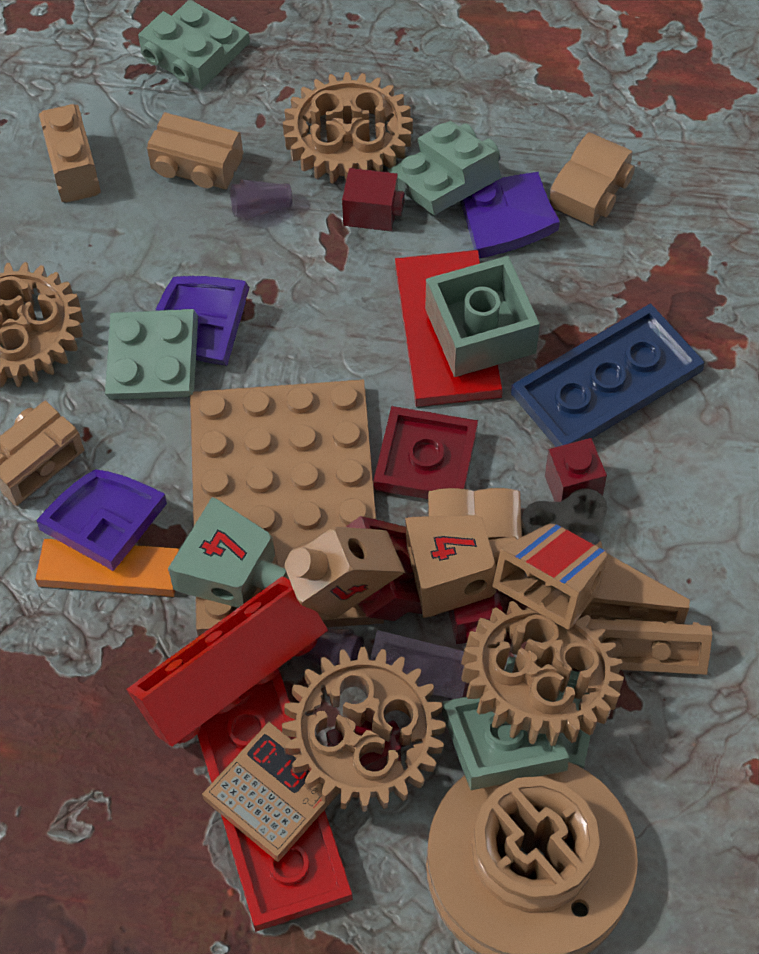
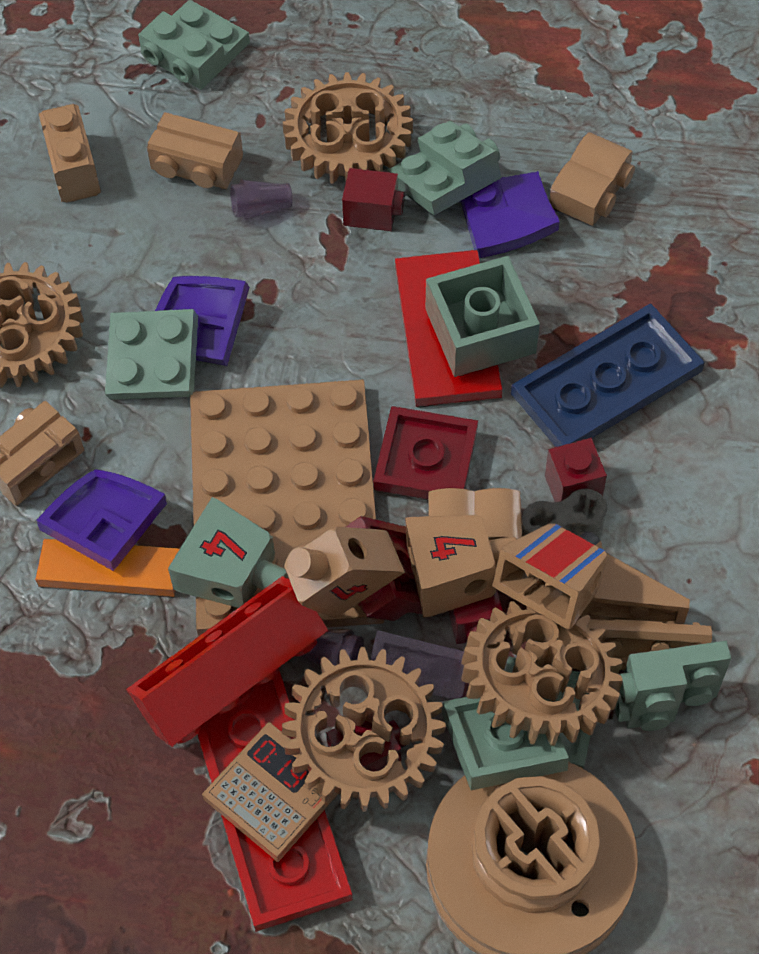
(664, 678): none -> sand green plate

